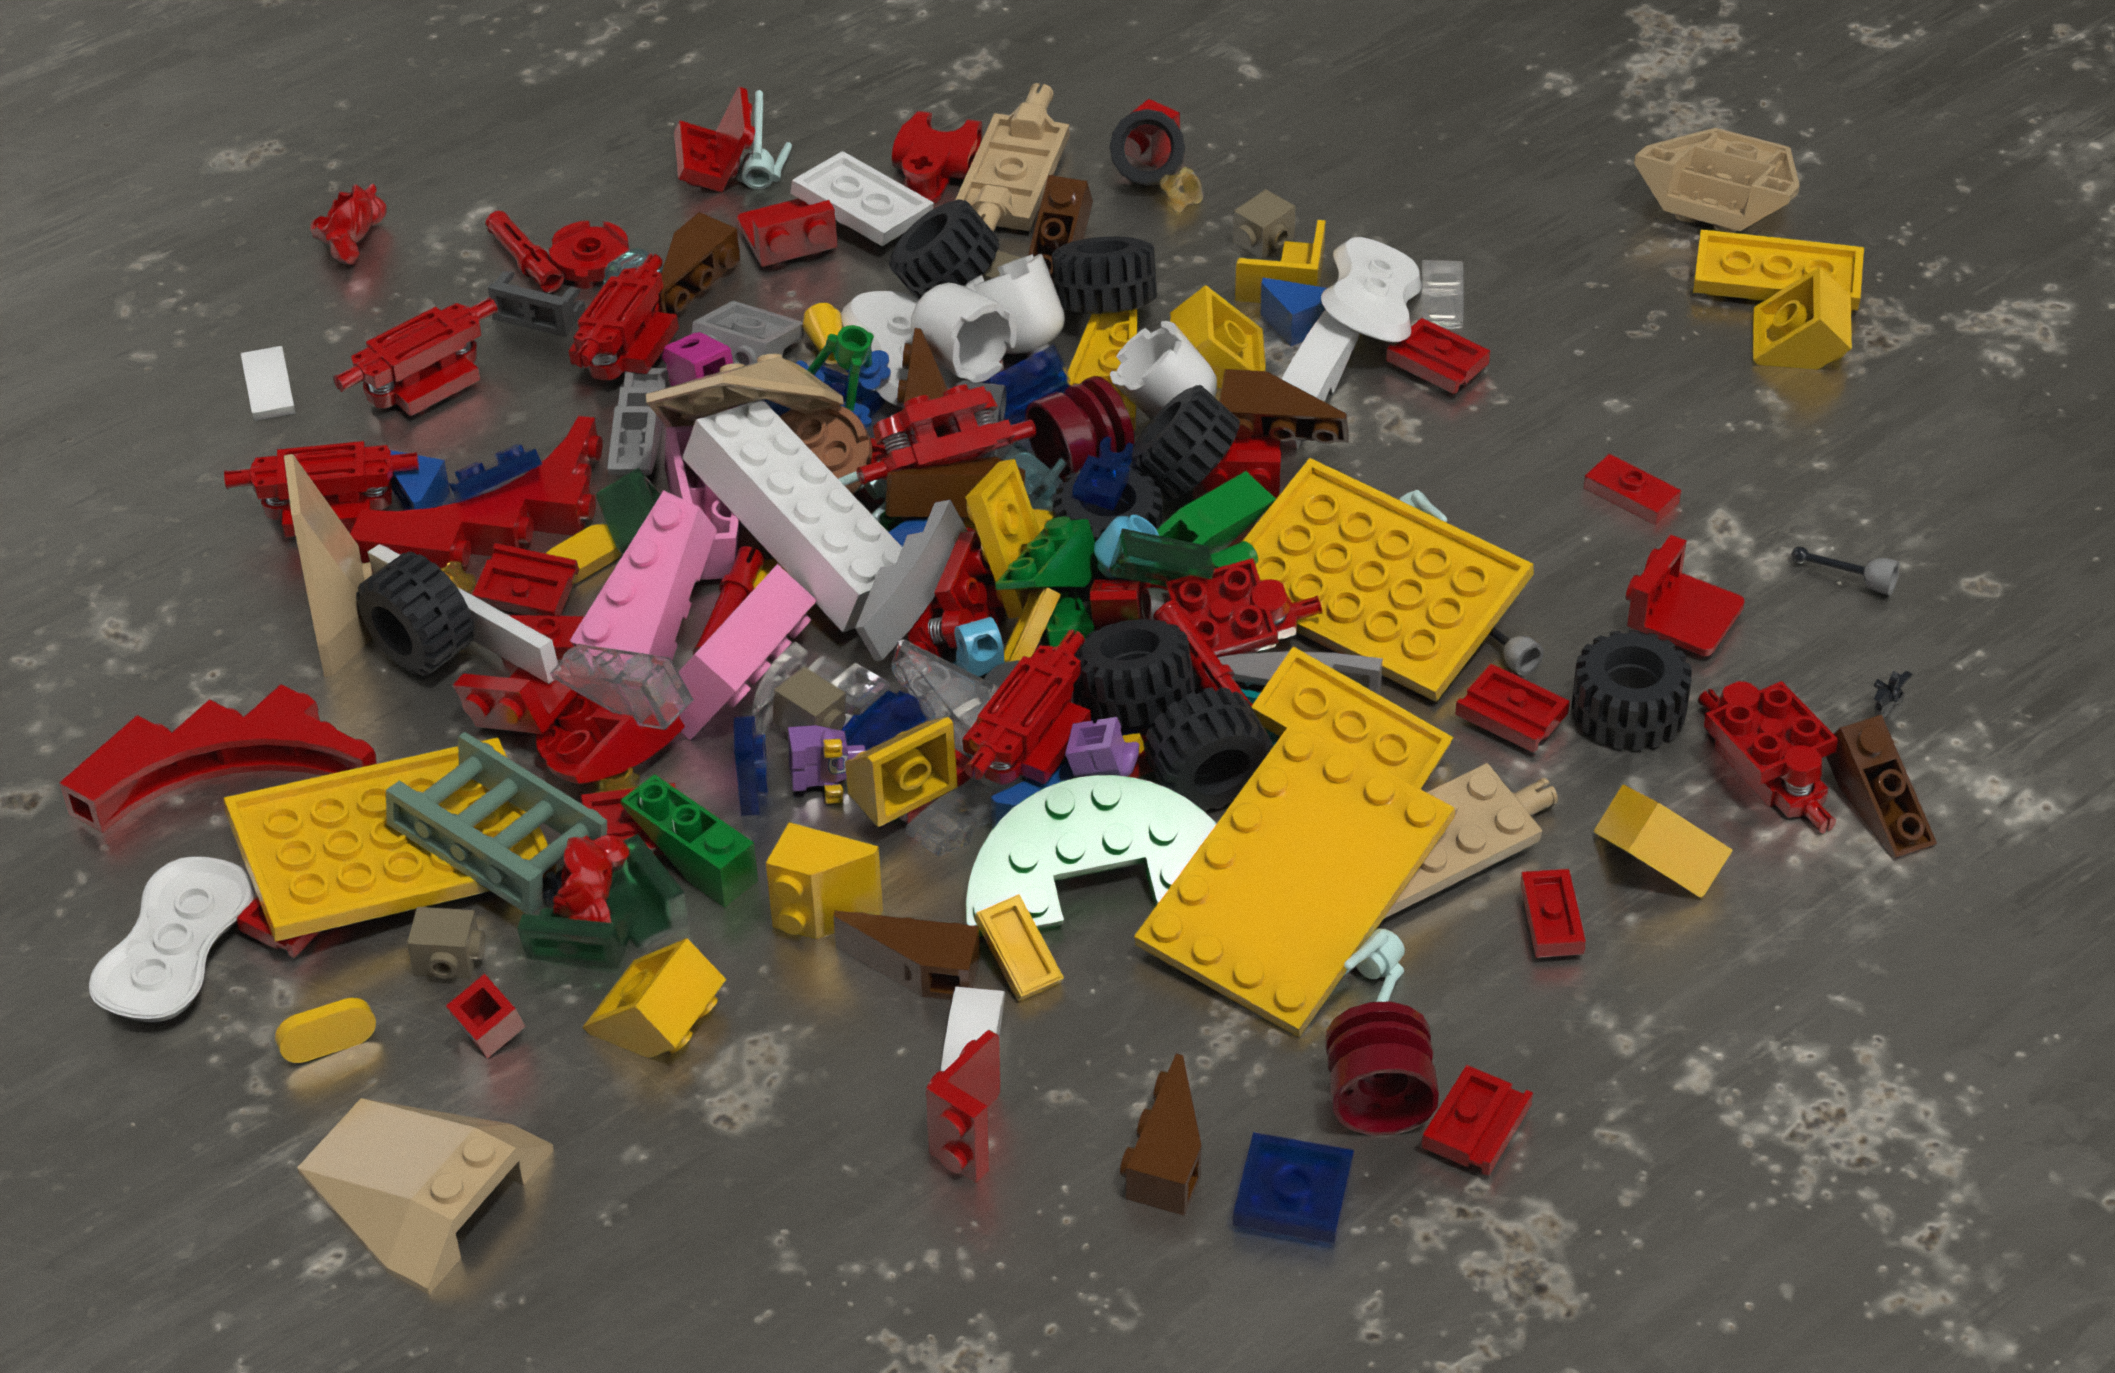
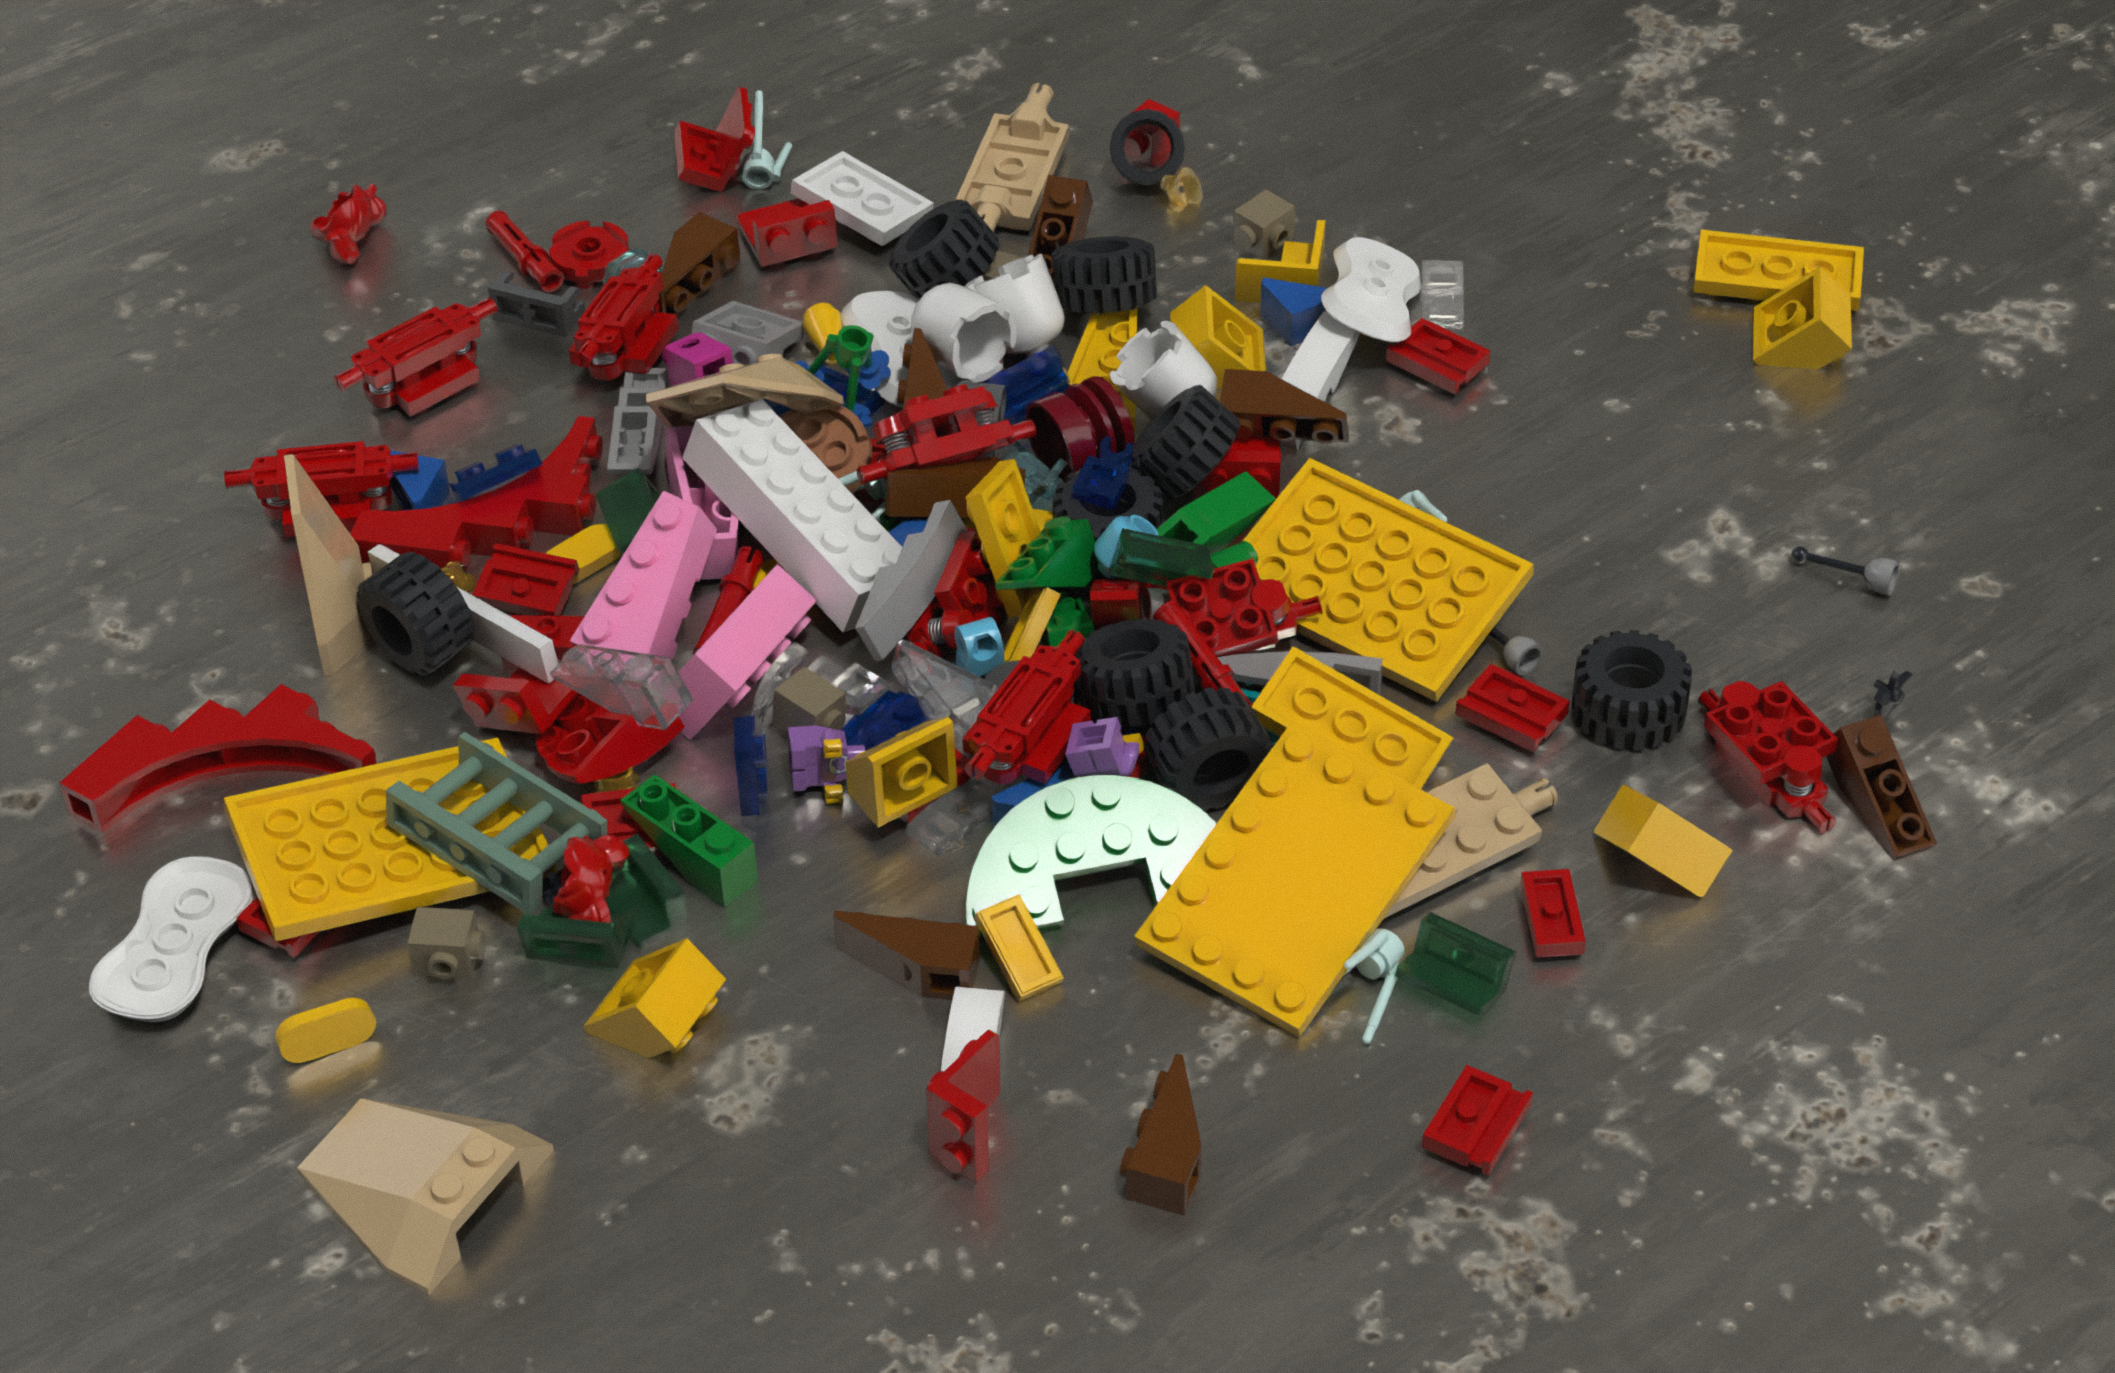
(268, 383): white slope -> none
(485, 1016): red brick -> none
(817, 874): yellow slope -> none
(933, 156): red piece -> none
(1293, 1188): clear blue plate -> none
(1381, 1068): dark red wheel -> none
(1457, 964): none -> clear green panel
(1632, 489): red plate -> none
(1678, 605): red bracket -> none
(1719, 177): tan wedge -> none

